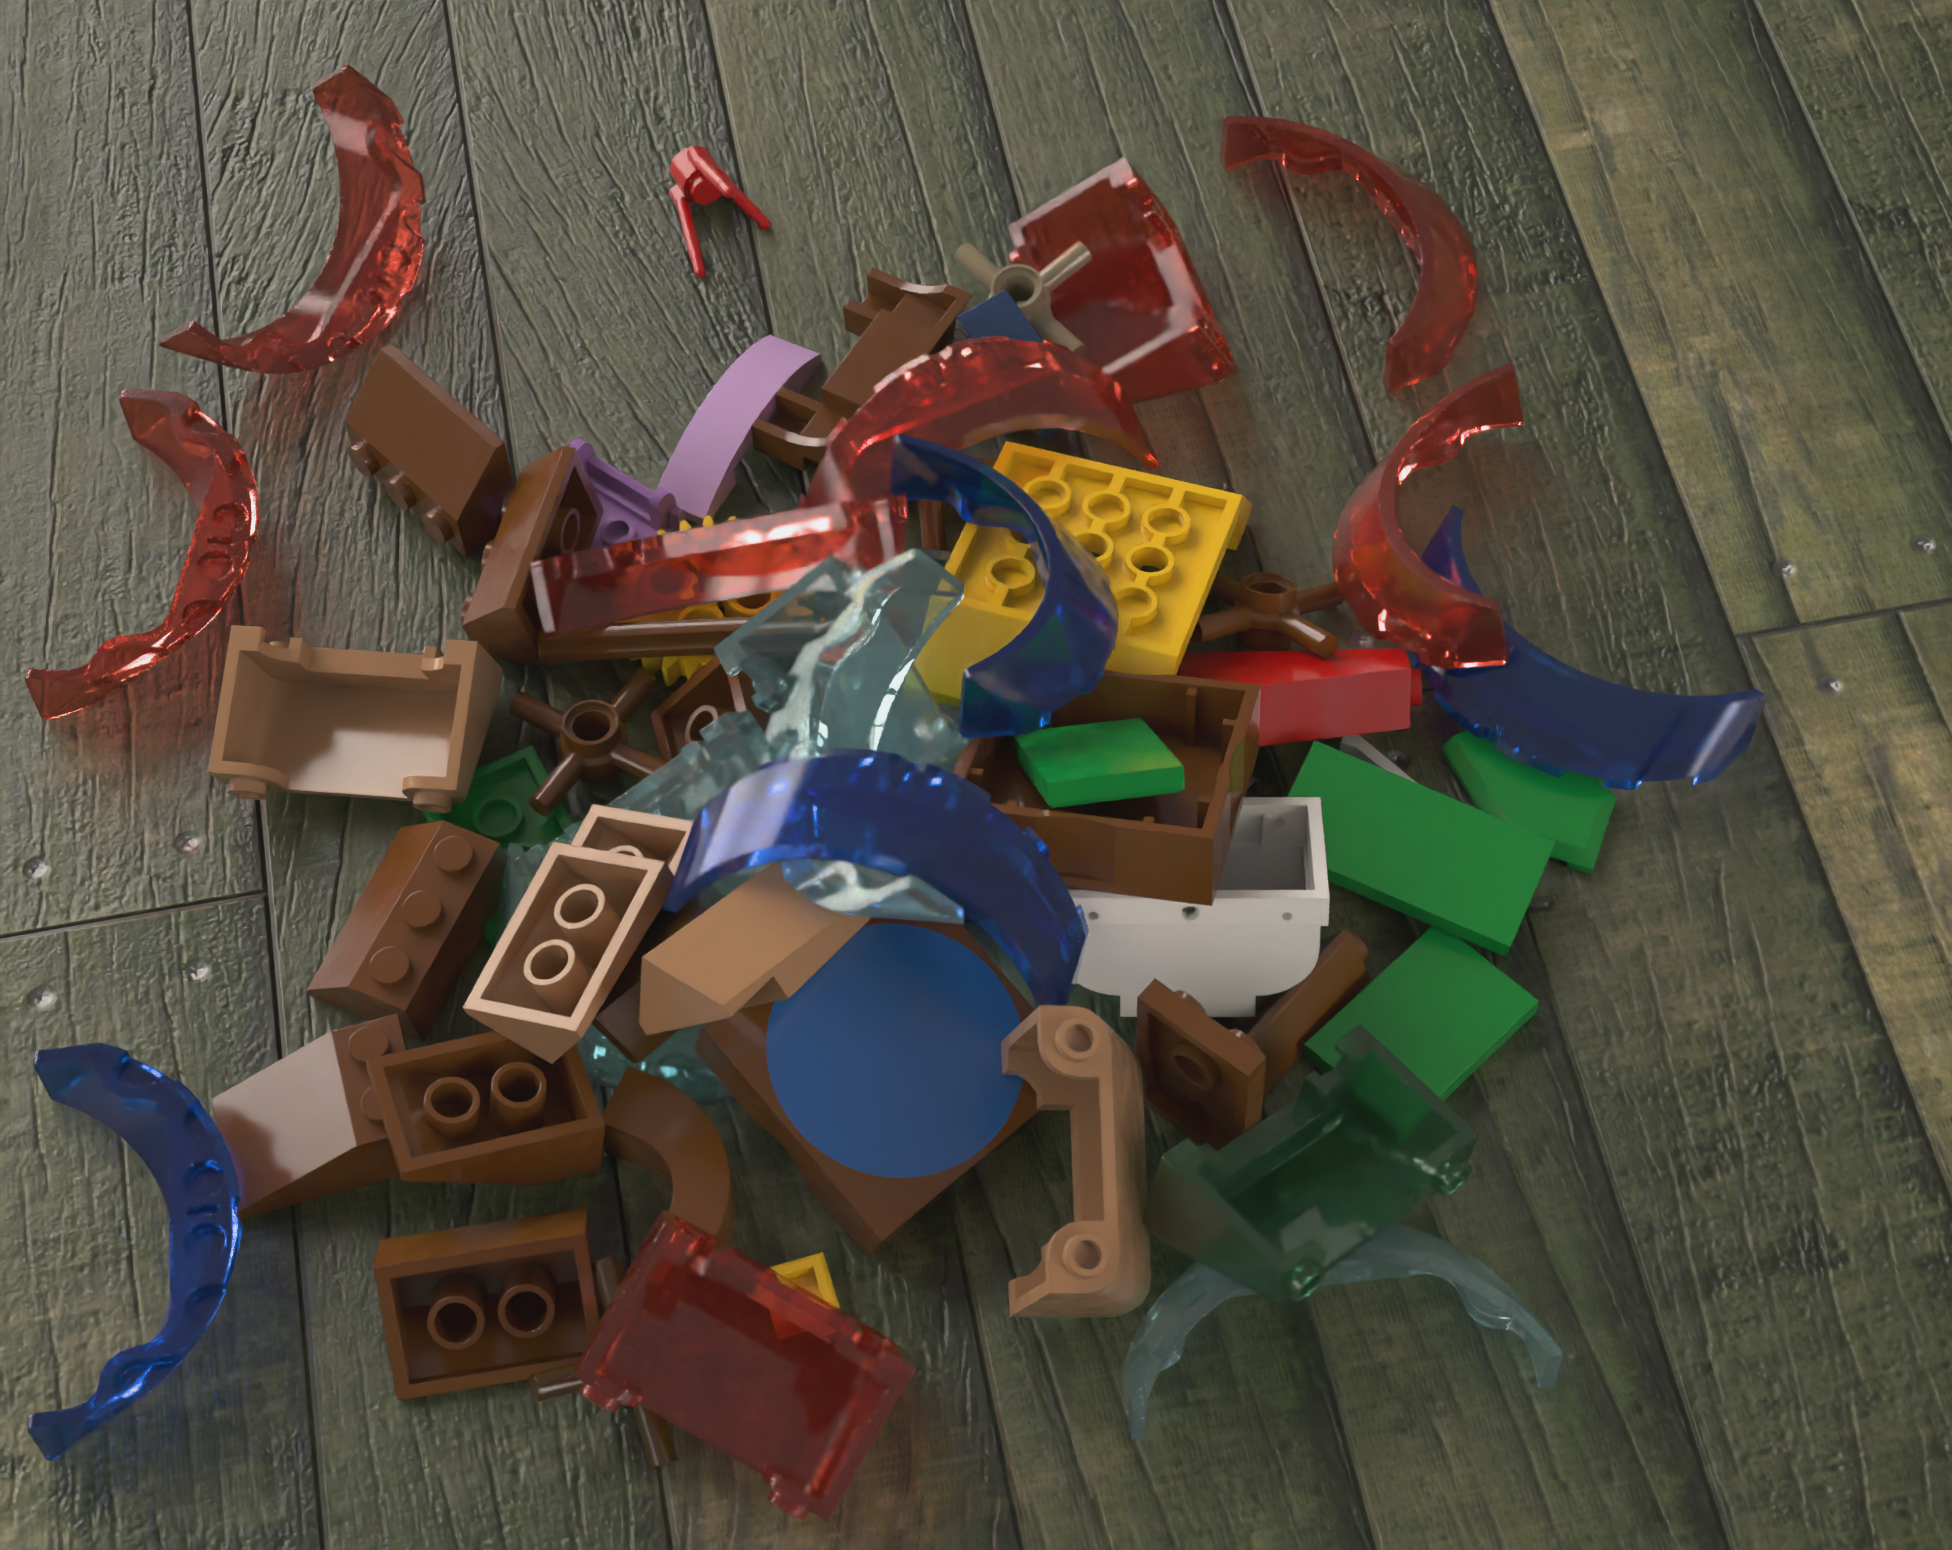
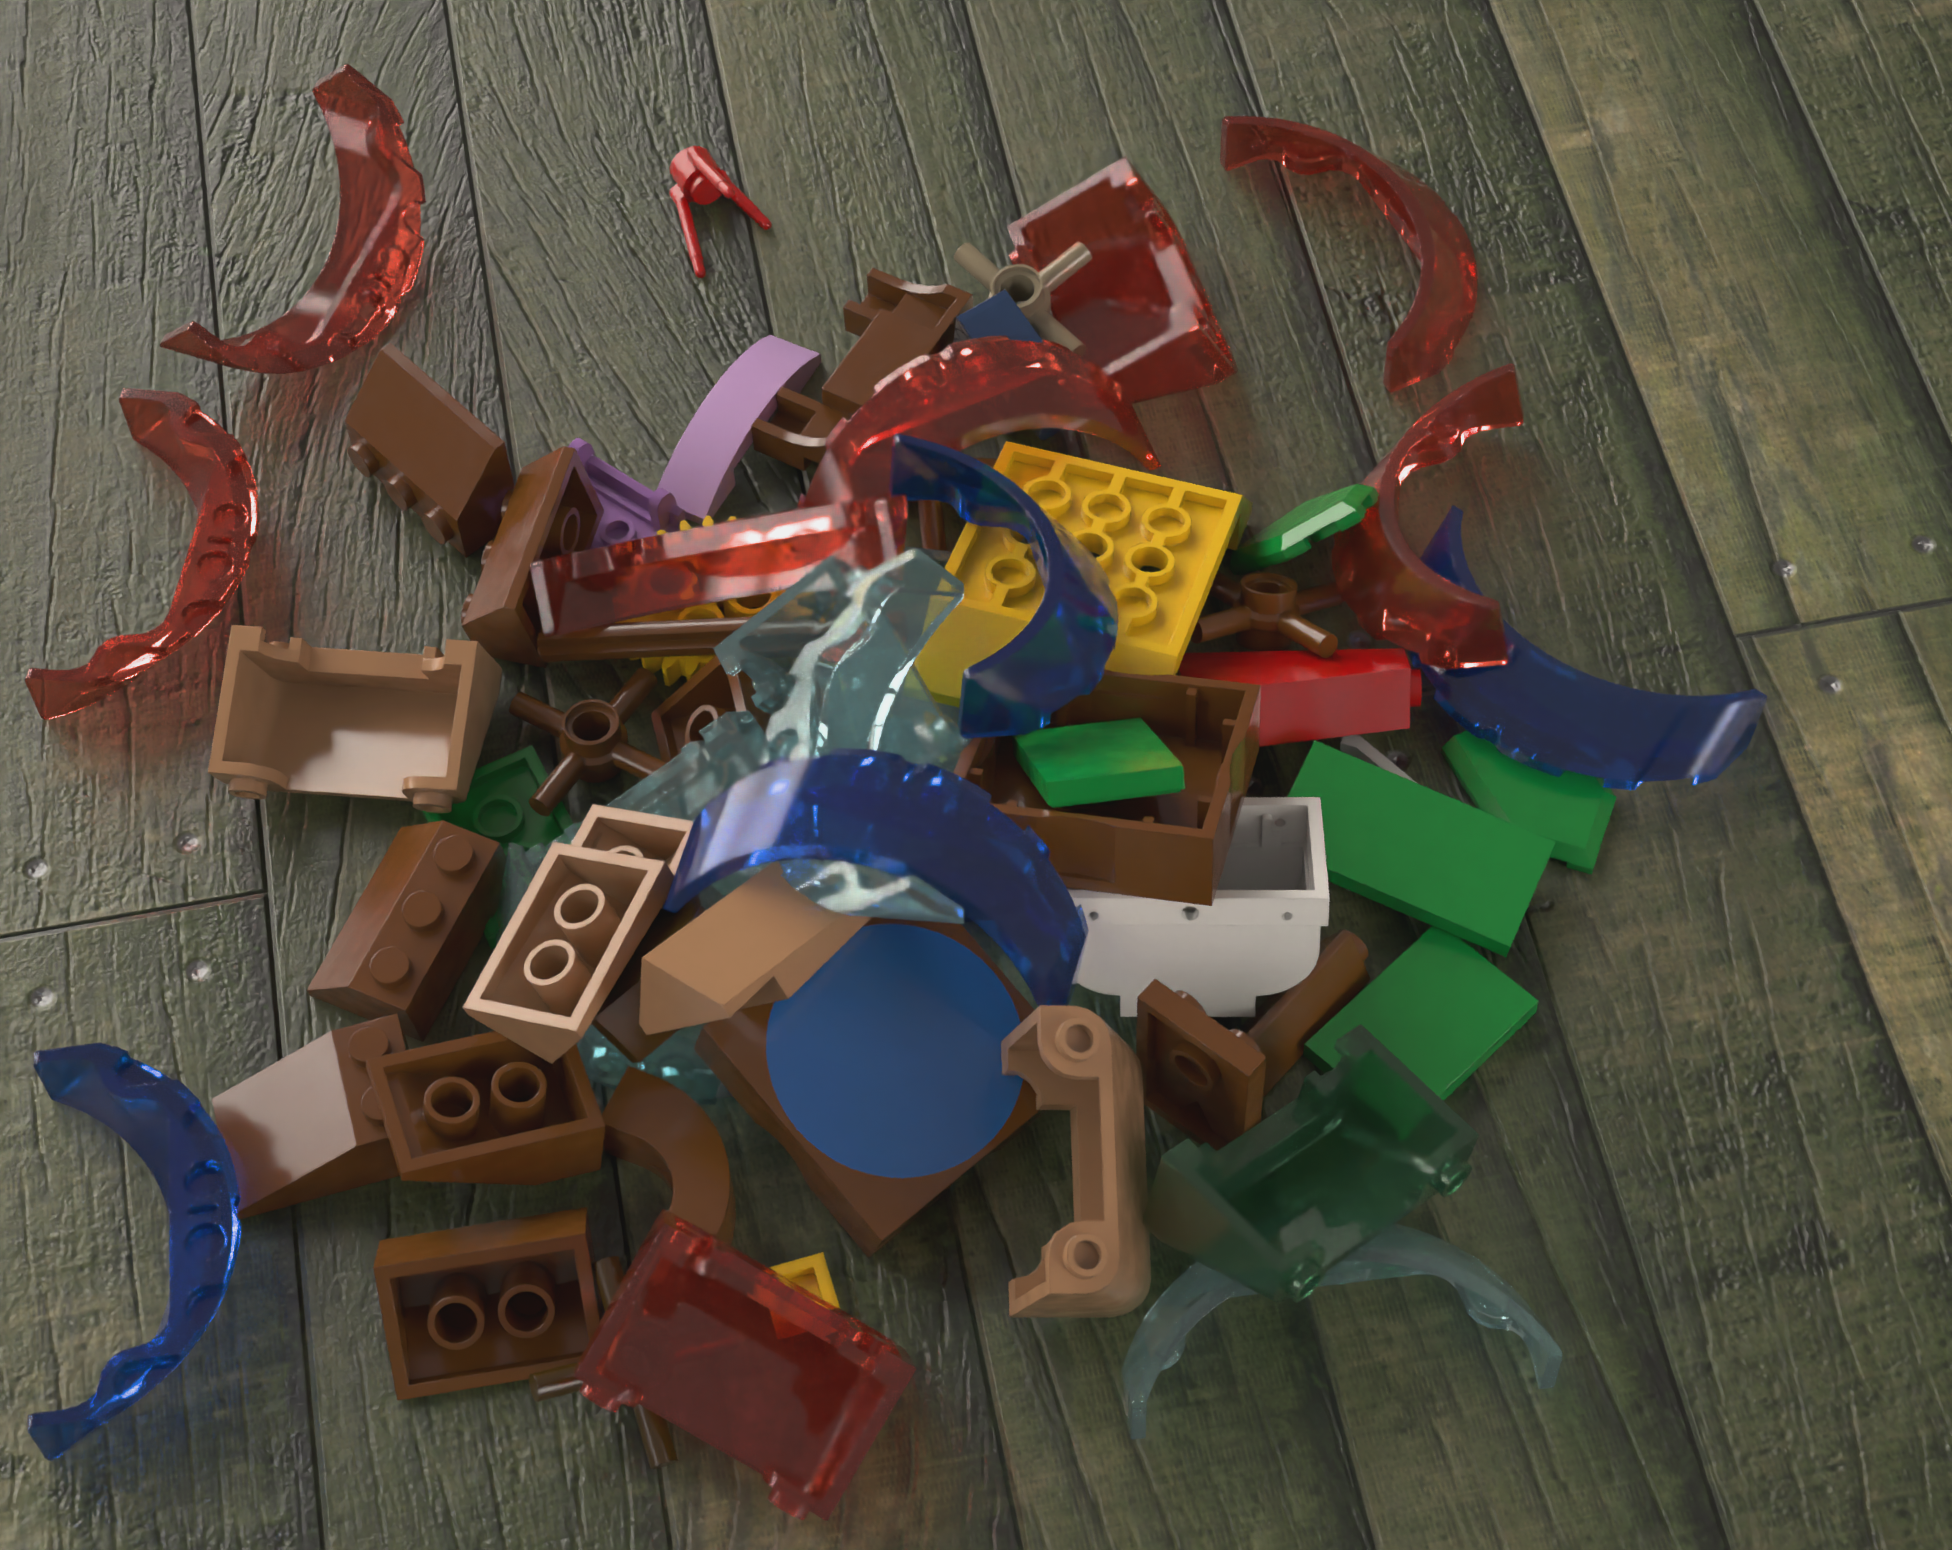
(1308, 521): none -> green tile

